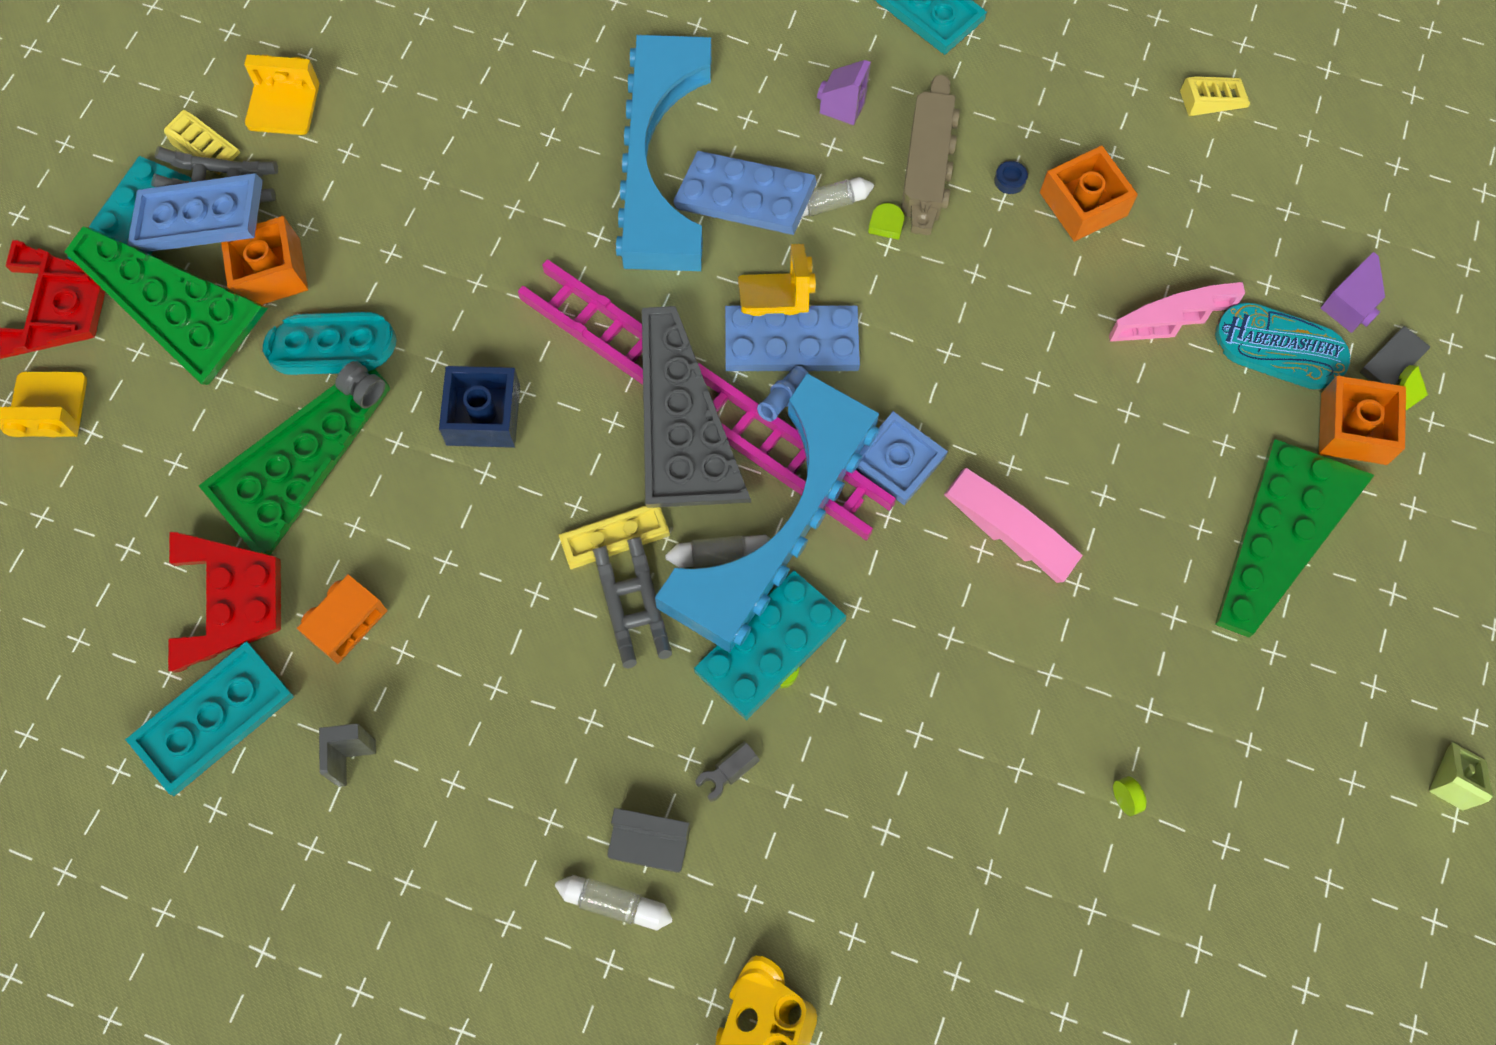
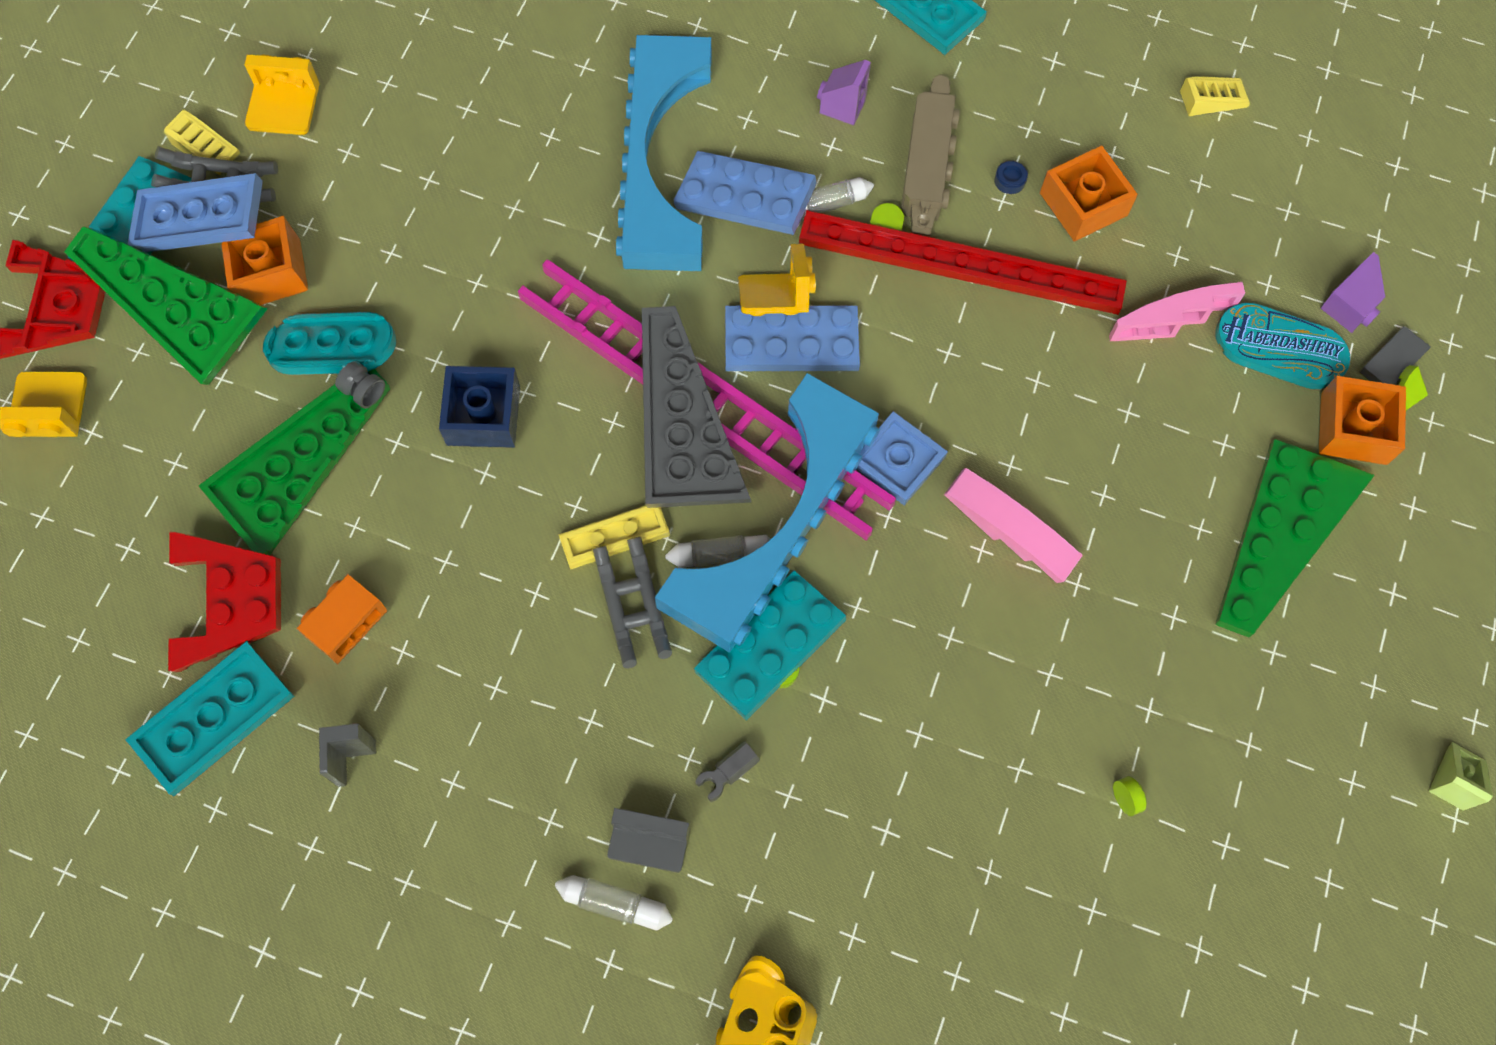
(780, 394): medium blue pin -> none
(963, 262): none -> red plate

